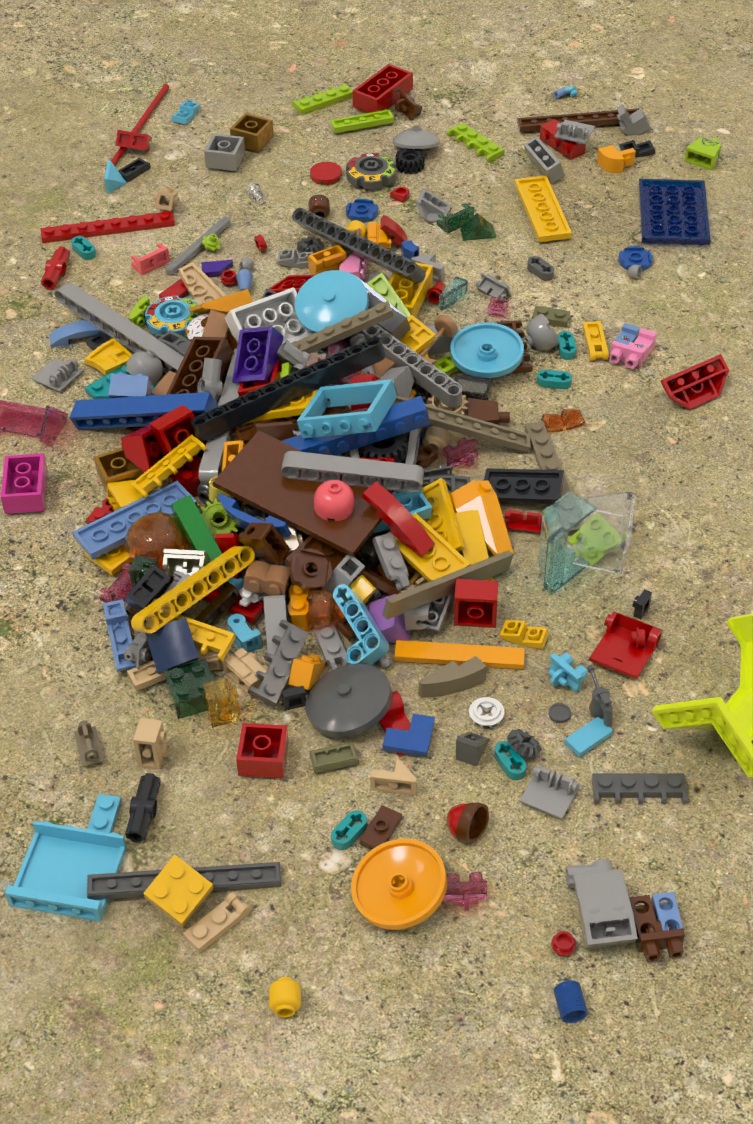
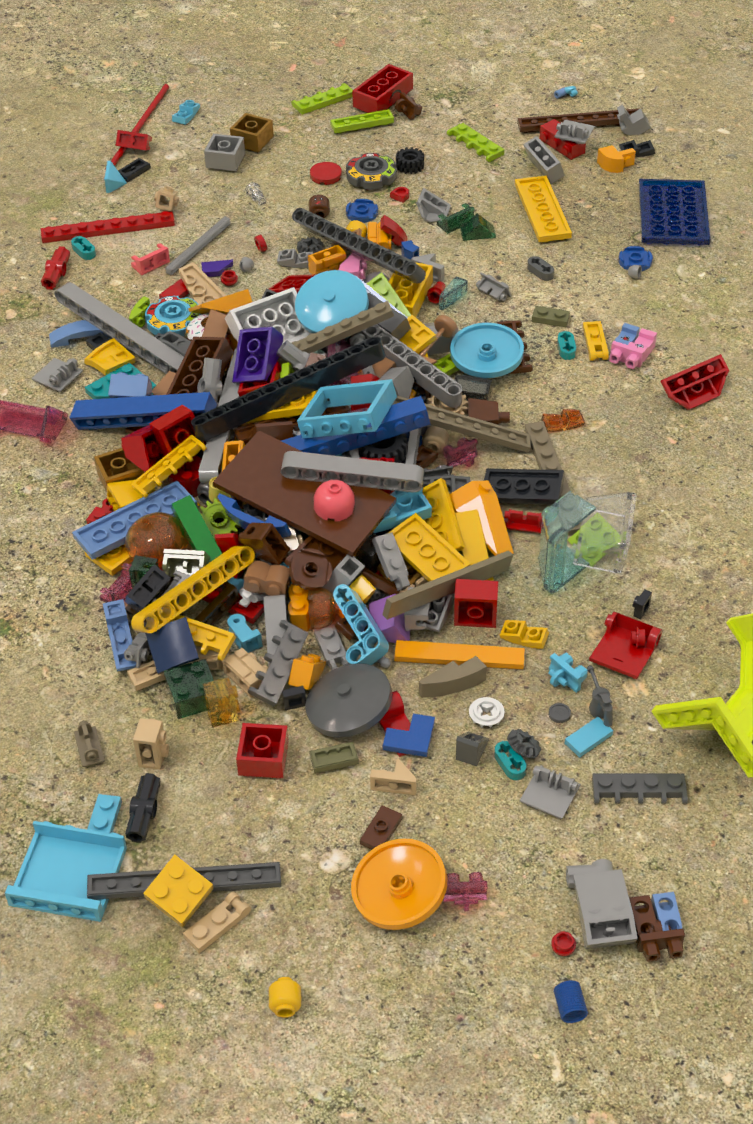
(24, 483): dark pink brick -> none
(145, 363): light grey cylinder -> none
(211, 242): lime plant -> none
(244, 279): medium blue cone -> none
(352, 831): teal beam -> none
(400, 520): red slope -> none
(416, 139): light grey dish -> none
(468, 821): reddish brown piece -> none
(497, 307): clear pink plate -> none
(540, 334): light grey cylinder -> none
(554, 379): teal beam -> none
(703, 152): lime torso -> none

